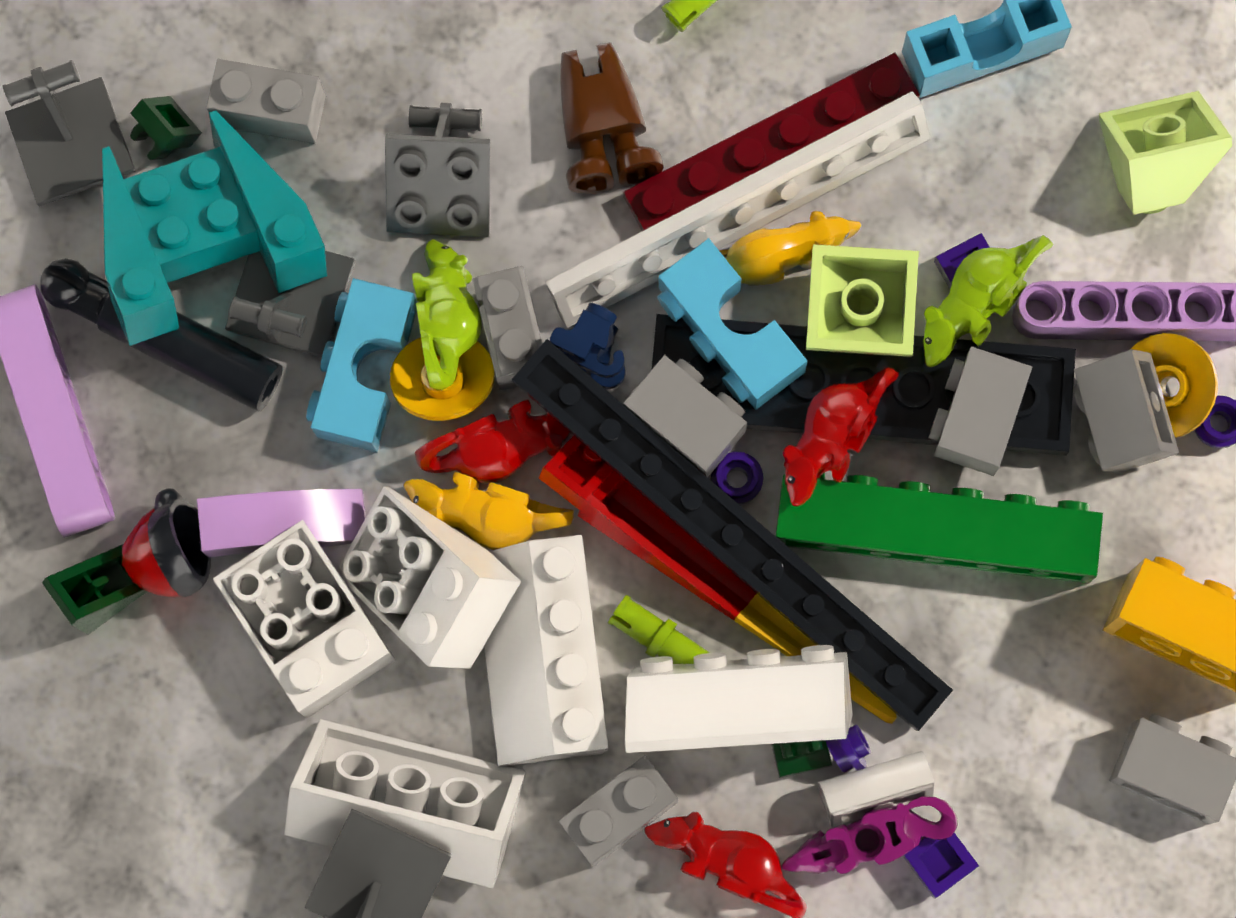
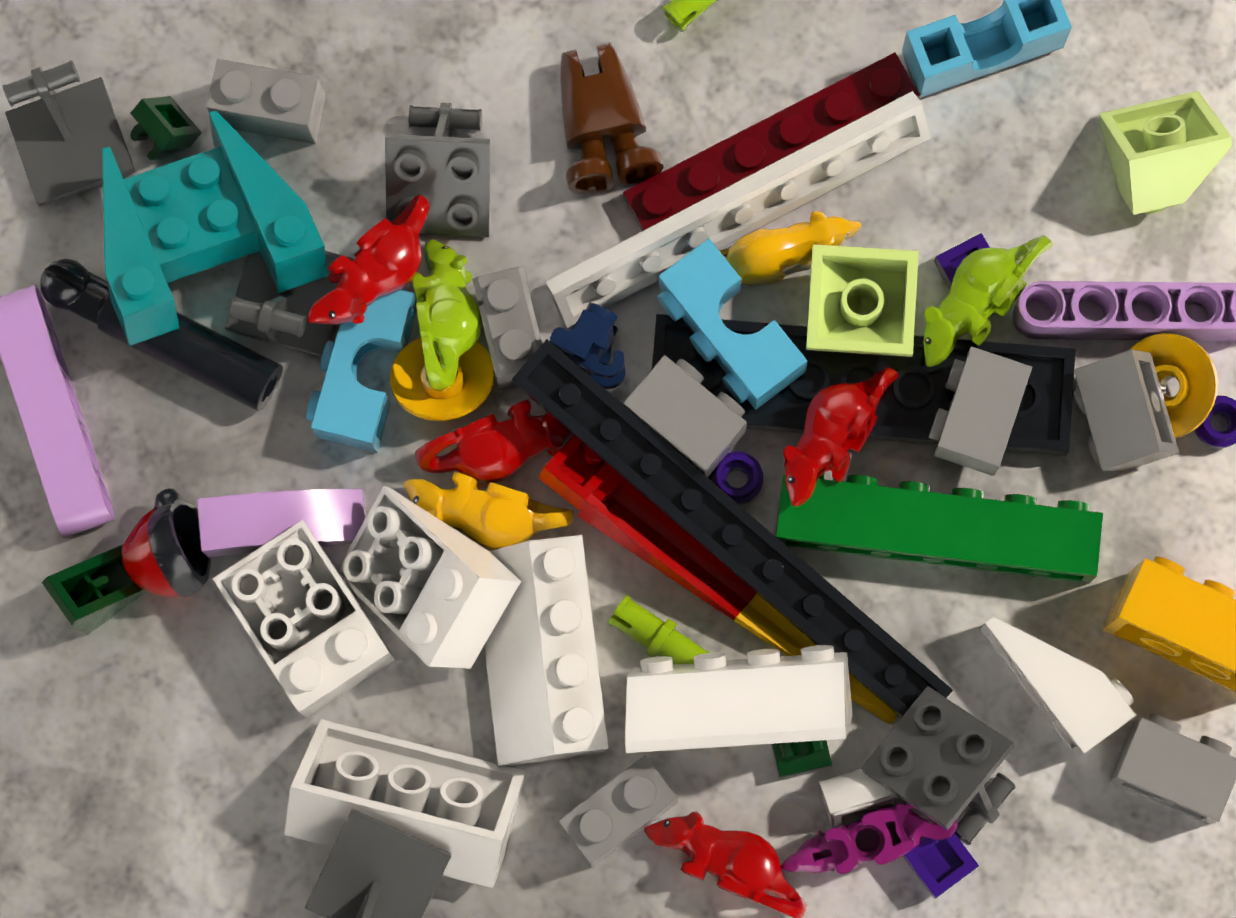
(382, 265): none -> red animal
(850, 752): dark purple plate -> none
(940, 764): none -> dark grey plate
(1069, 692): none -> white slope

